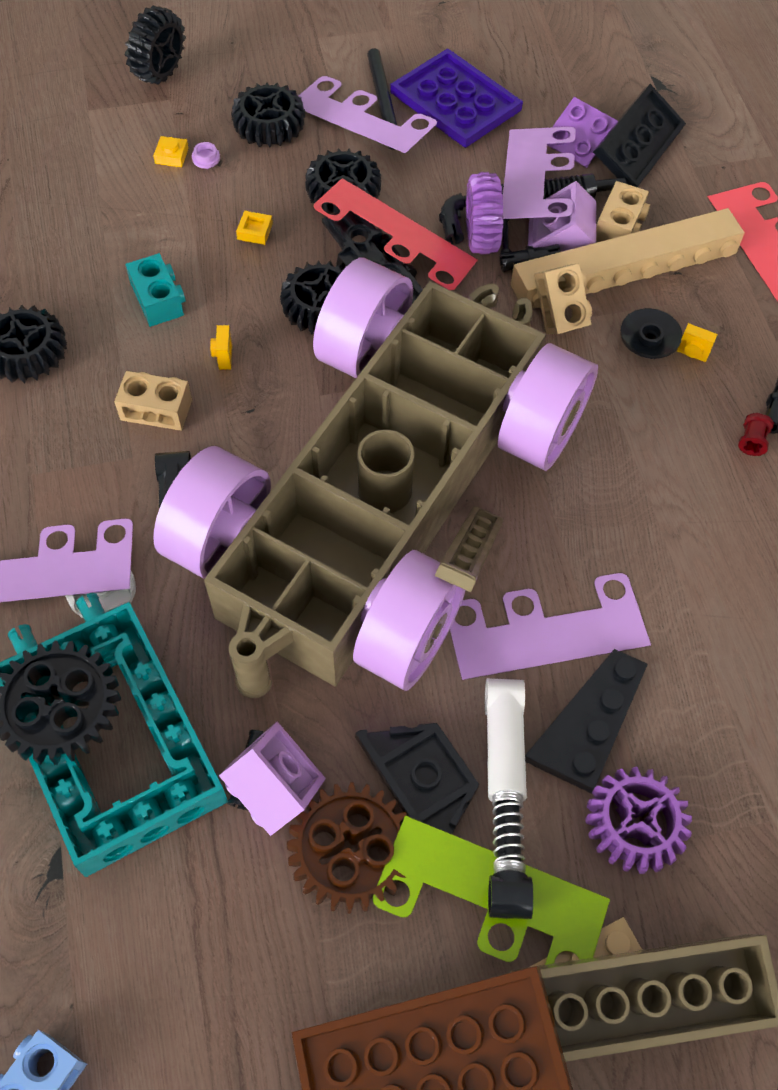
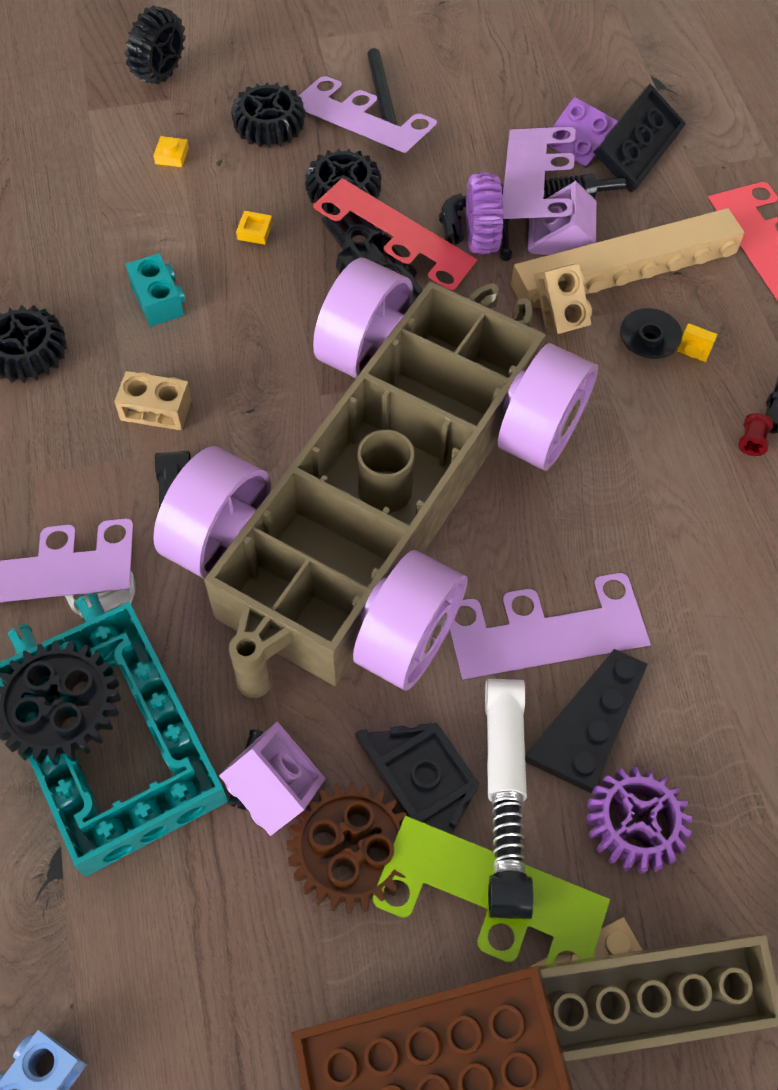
(205, 155): lavender plate -> none
(222, 347): yellow plate -> none
(306, 292): black gear -> none
(457, 97): dark purple plate -> none
(470, 549): dark tan tile -> none
(508, 259): black pin -> none
(622, 212): tan brick -> none

